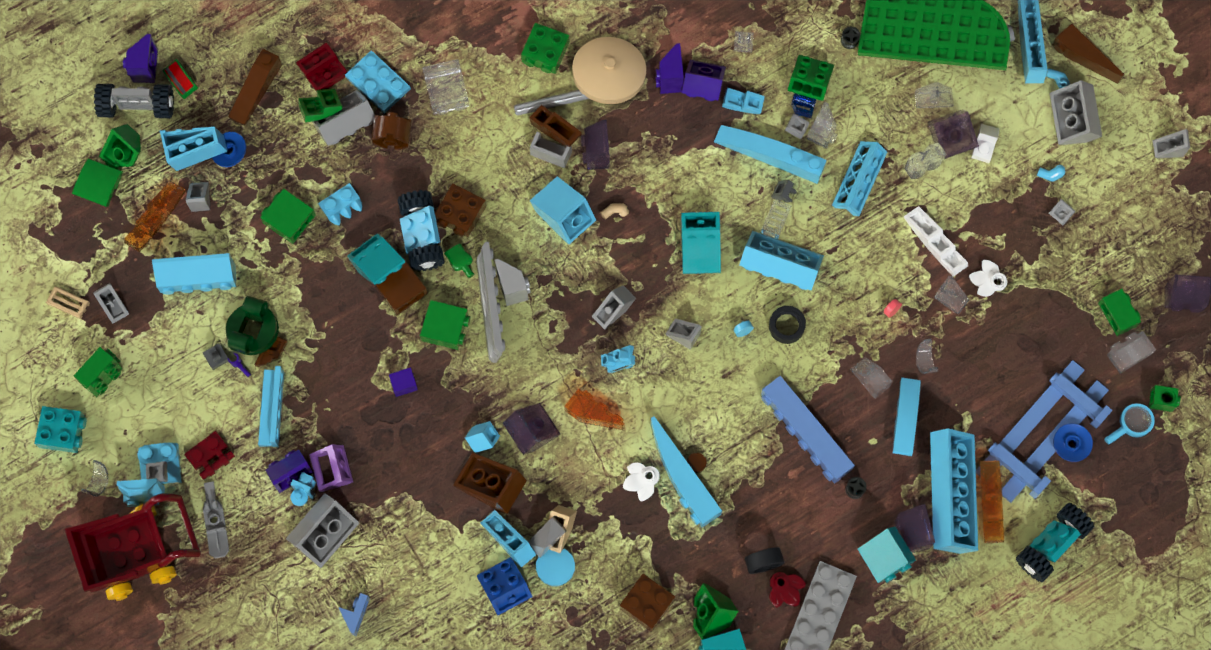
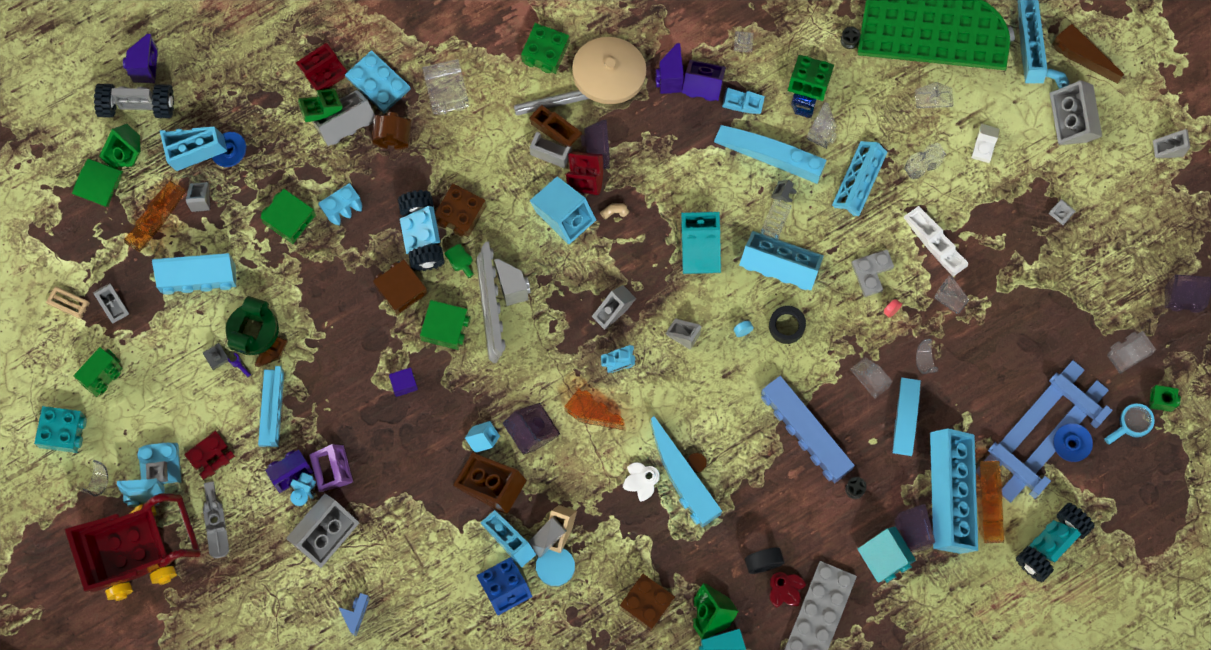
(180, 79): slope -> none
(255, 86): reddish brown slope -> none
(376, 259): teal slope -> none
(585, 172): none -> dark red slope
(797, 126): light grey tile -> none
(867, 270): none -> light grey plate
(954, 133): slope -> none
(985, 279): white plate -> none
(1052, 175): medium azure arm -> none
(1120, 312): green brick -> none

